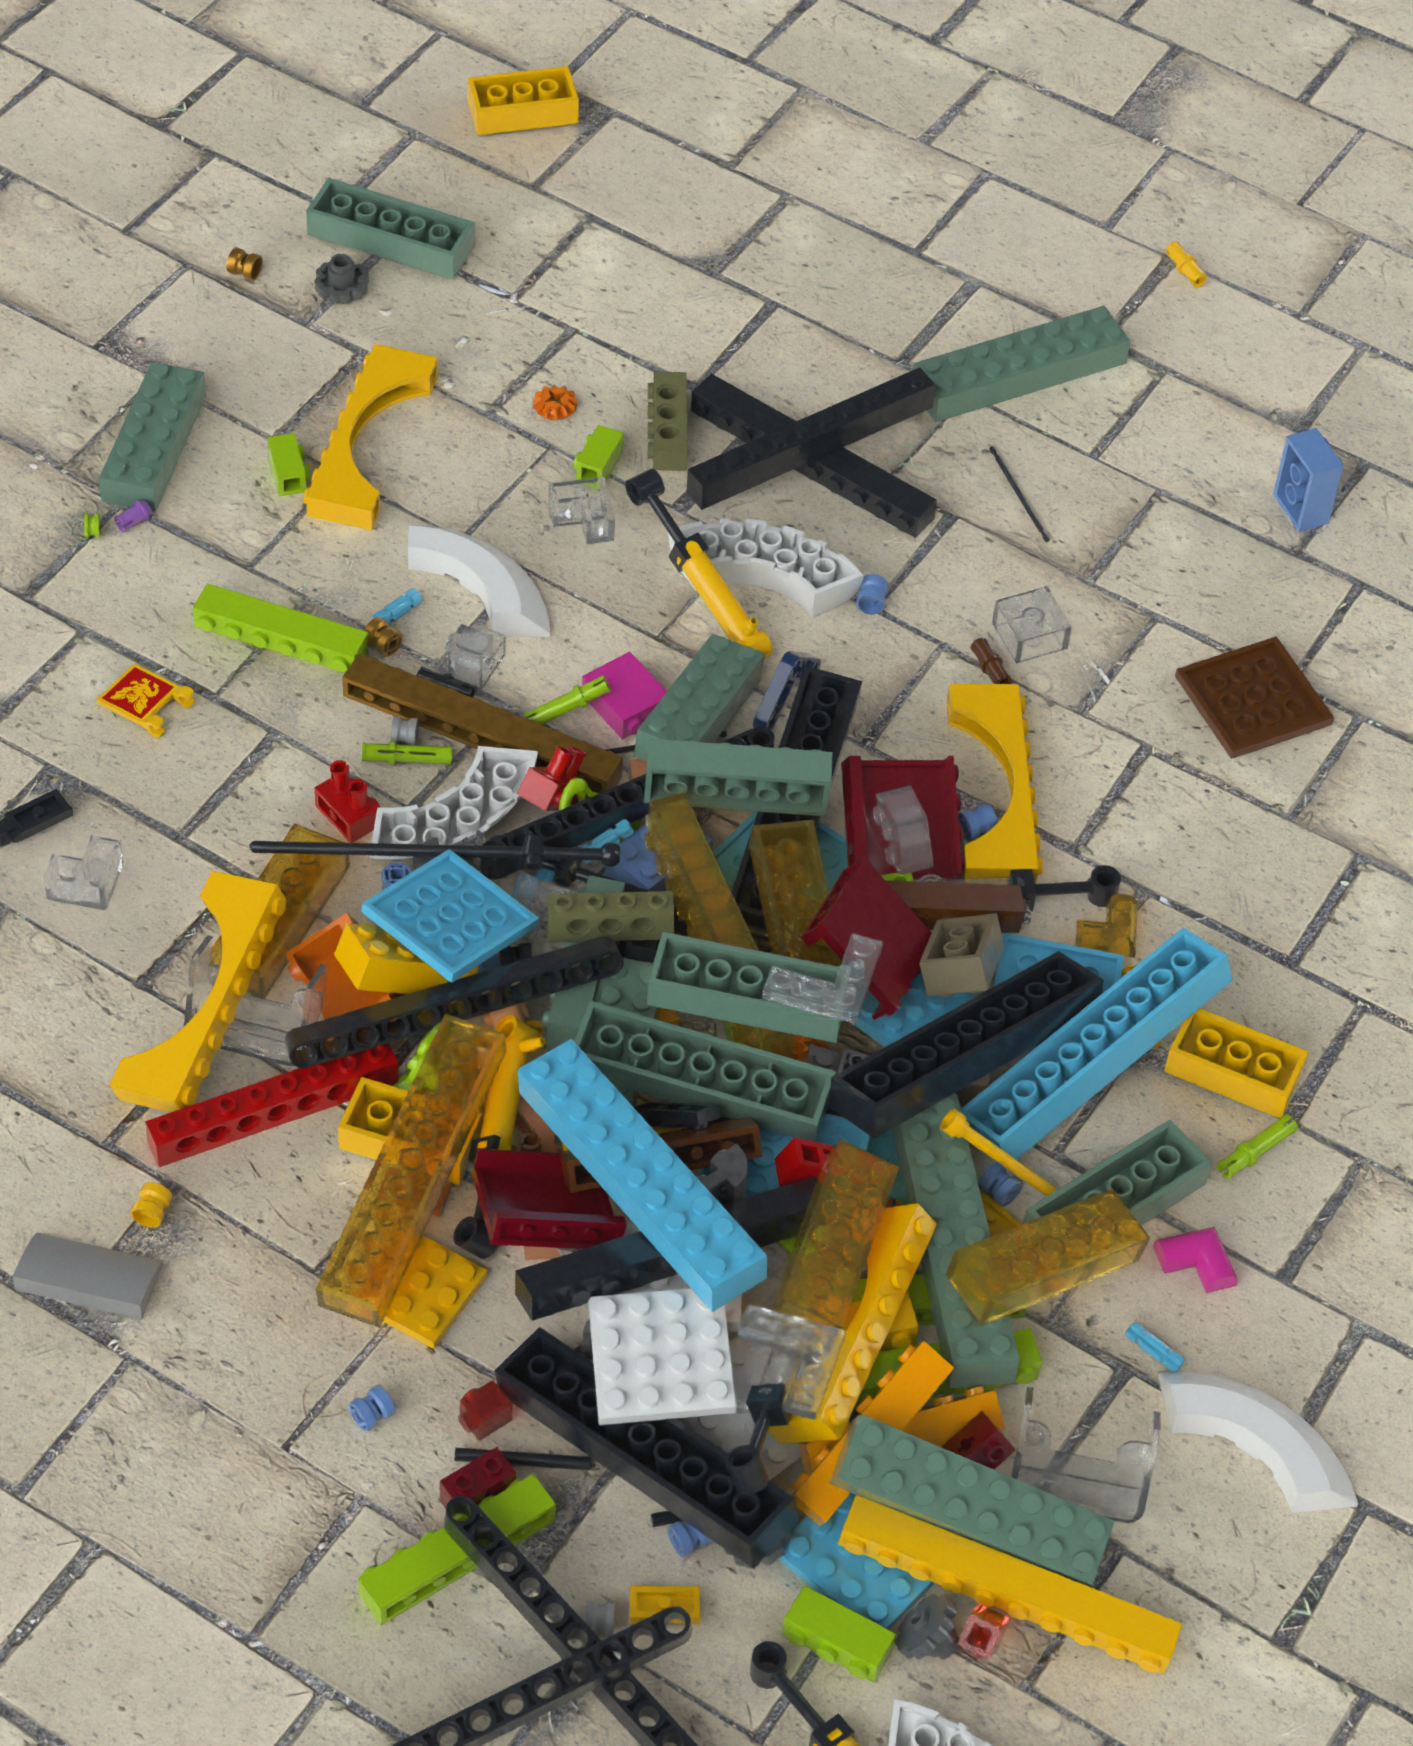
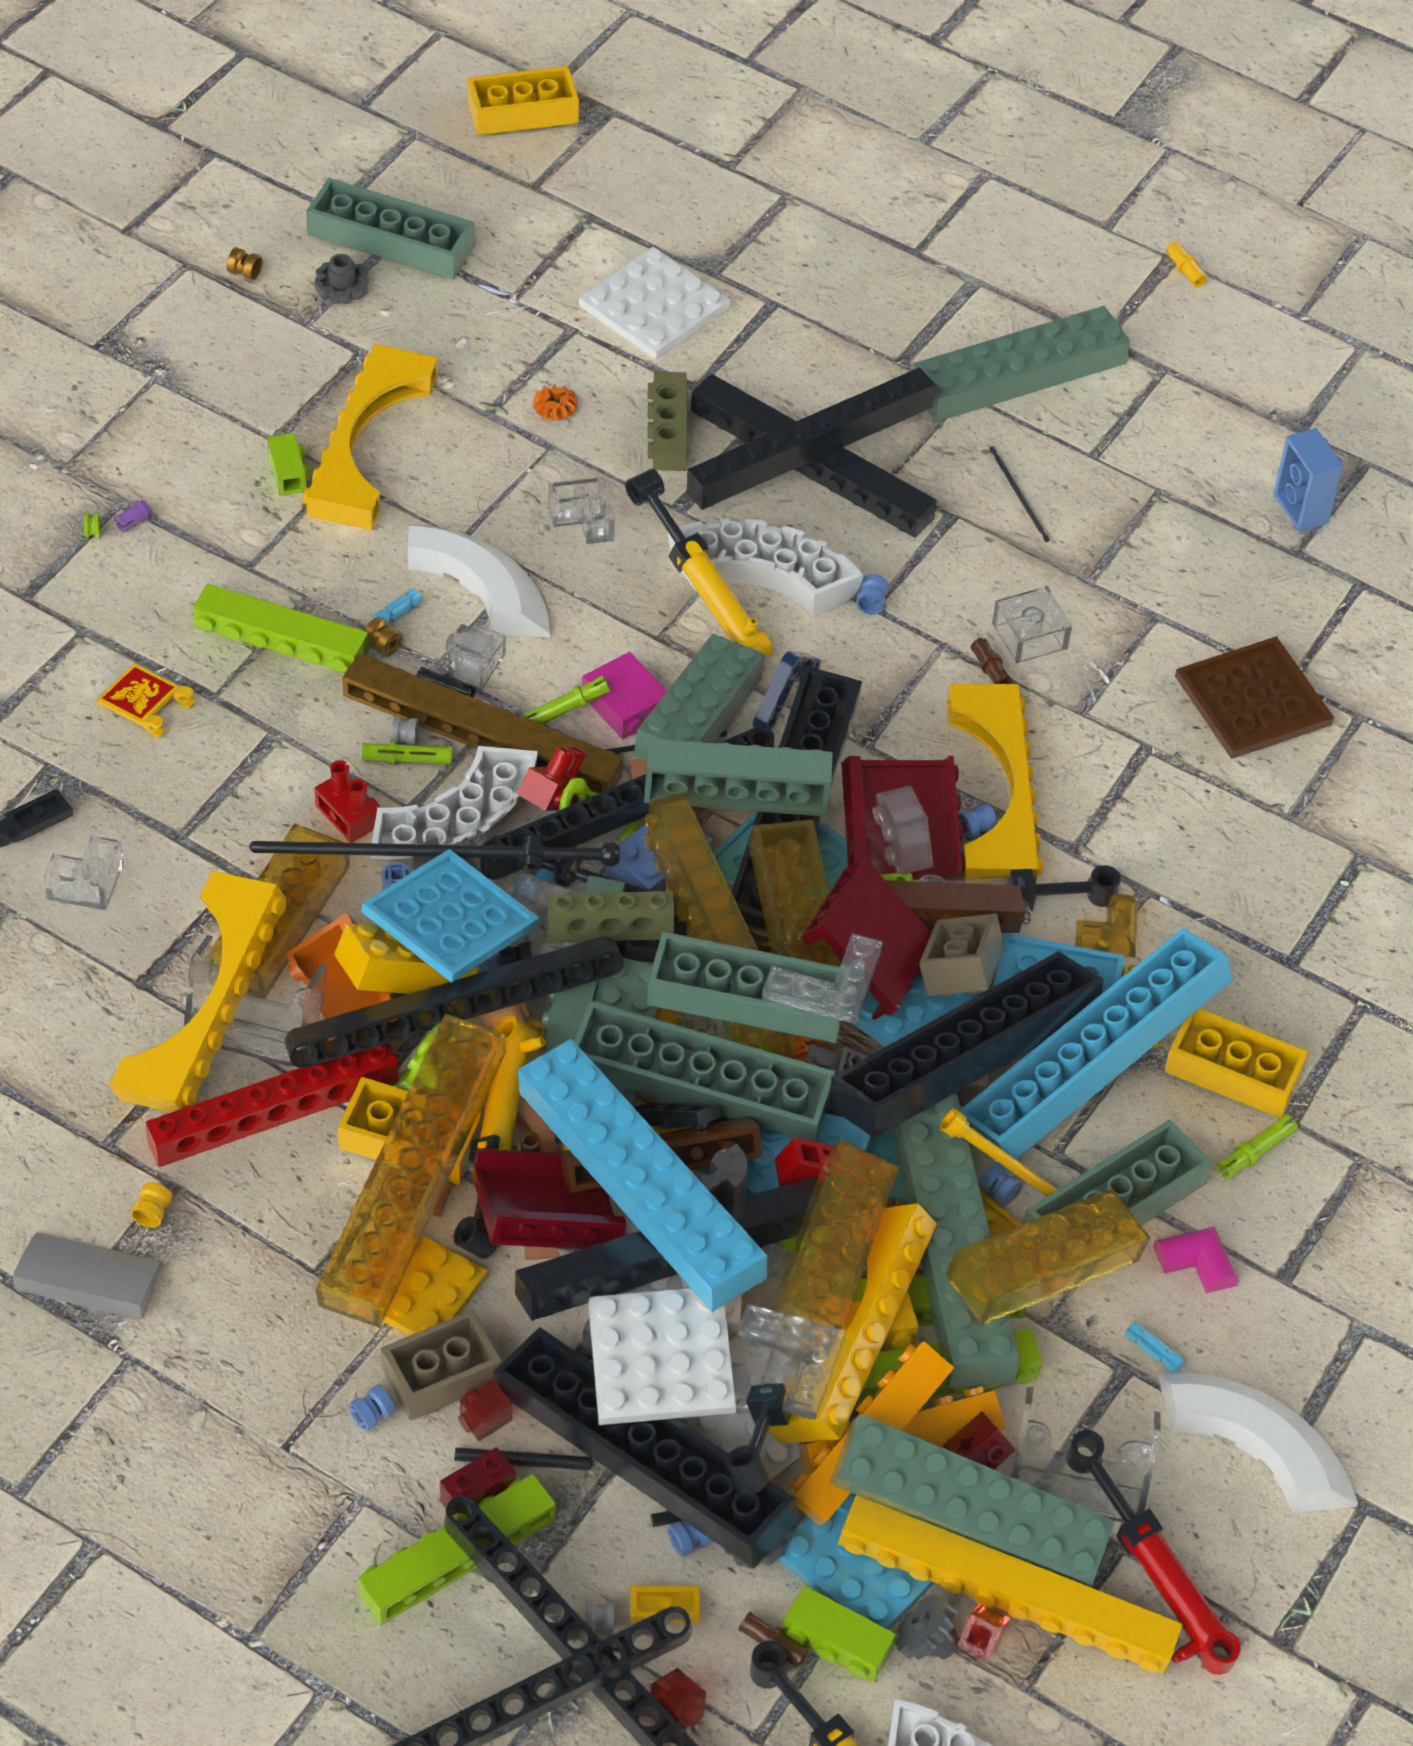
(152, 436): sand green brick -> none
(440, 1364): none -> dark tan brick
(599, 453): lime brick -> none
(622, 830): medium azure axle -> none
(654, 302): none -> white plate
(680, 1697): none -> clear red brick
(762, 1631): none -> reddish brown pin
(1143, 1538): none -> red piece

